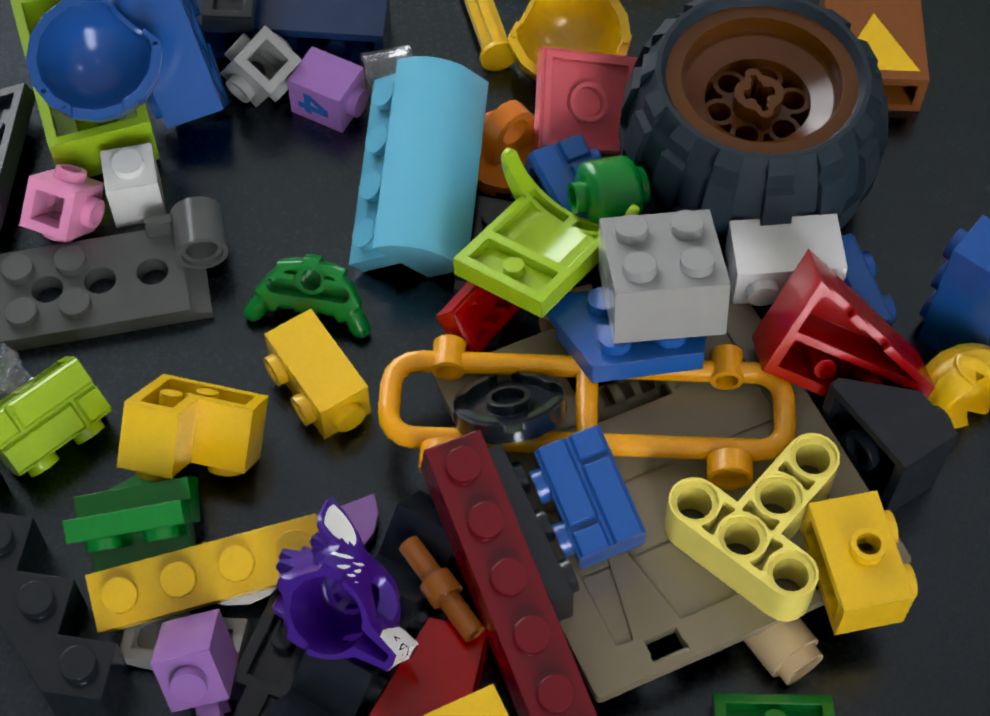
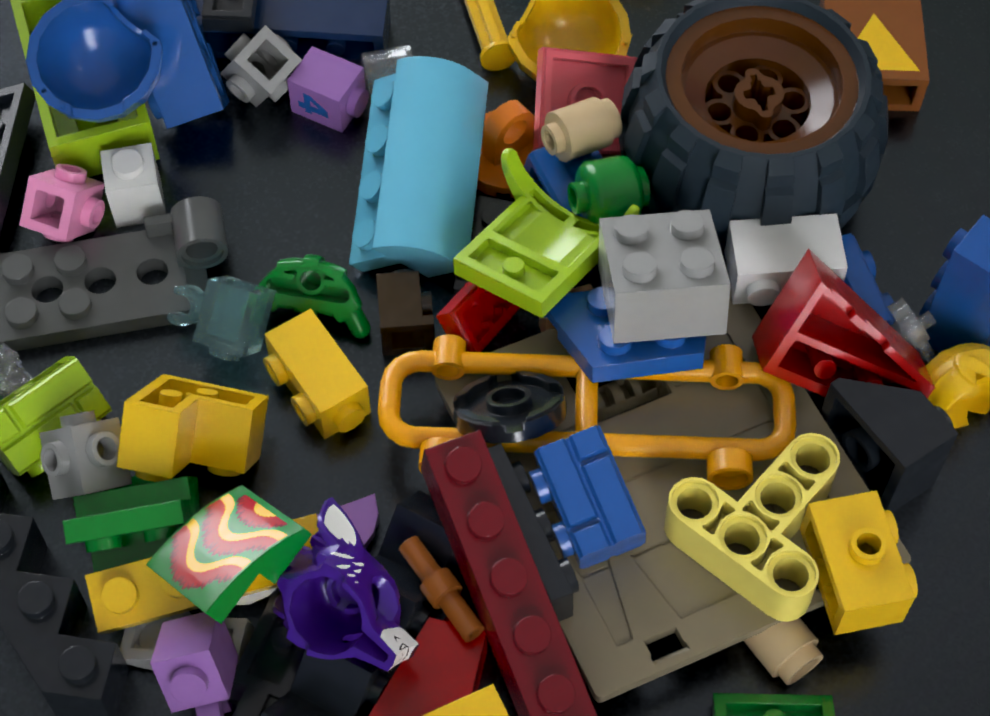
(83, 456): none -> light grey brick
(226, 548): none -> slope
(228, 315): none -> clear light blue brick
(404, 313): none -> dark brown brick
(581, 128): none -> tan brick
(913, 328): none -> clear piece

